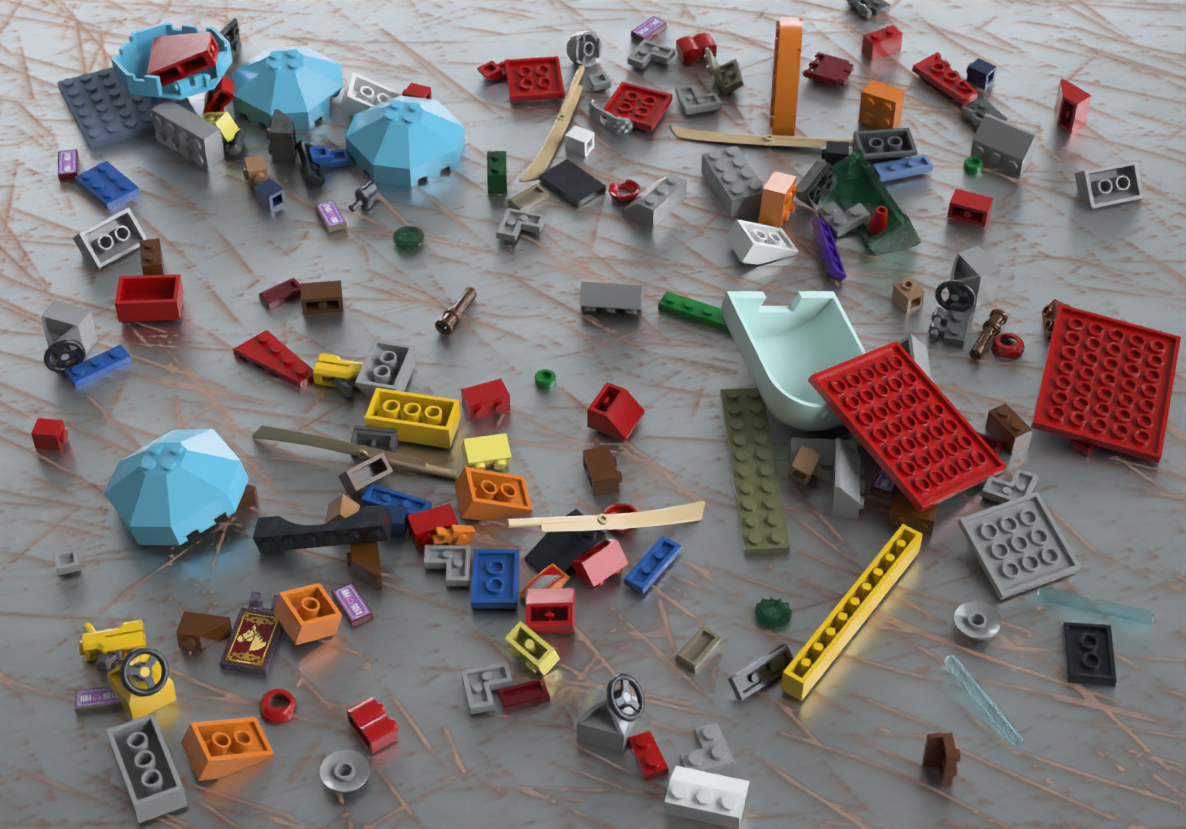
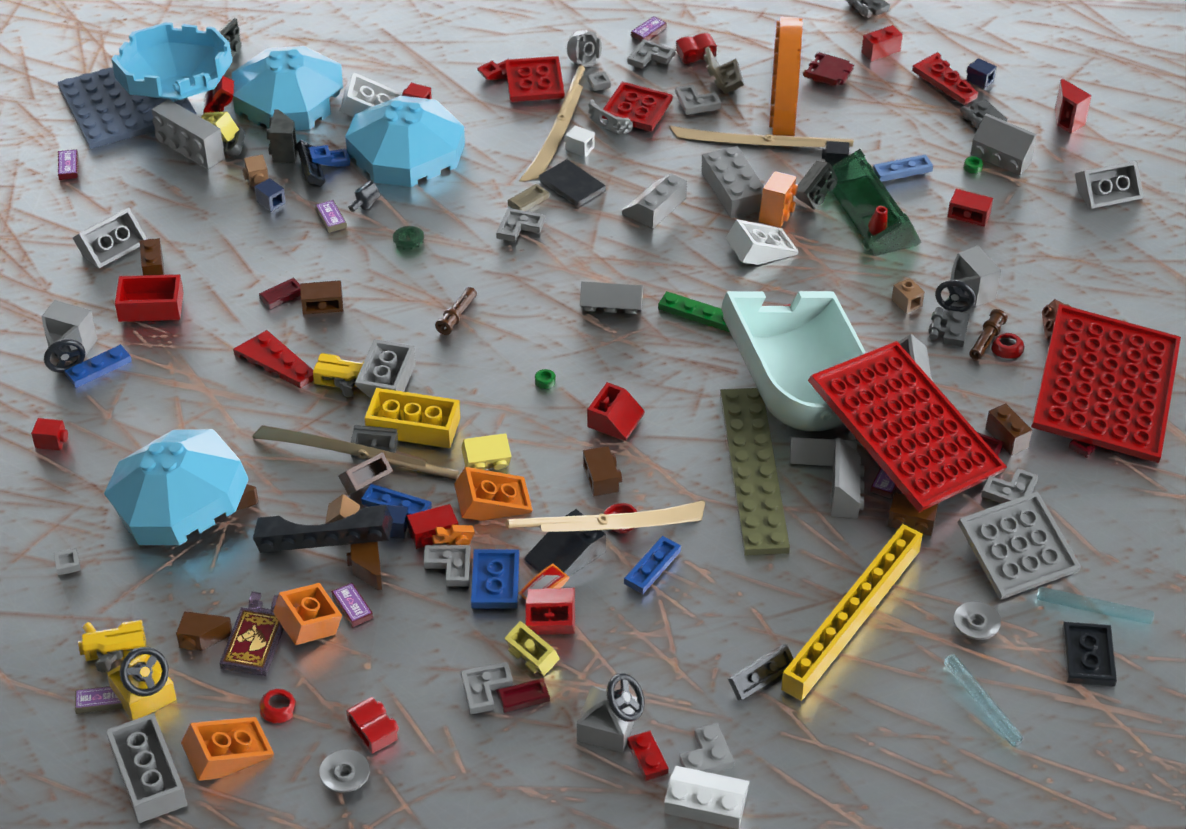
(107, 185): blue plate -> none
(181, 56): slope -> none
(485, 399): red brick -> none
(496, 172): dark green brick -> none
(599, 563): brick -> none
(630, 186): red piece -> none
(698, 649): dark tan tile -> none
(777, 619): clear green gear -> none
(805, 465): medium nougat brick -> none
(828, 249): dark purple plate -> none
(843, 222): light grey plate -> none
(881, 105): orange brick -> none
(885, 143): dark grey slope -> none
(941, 752): copper bracket -> none

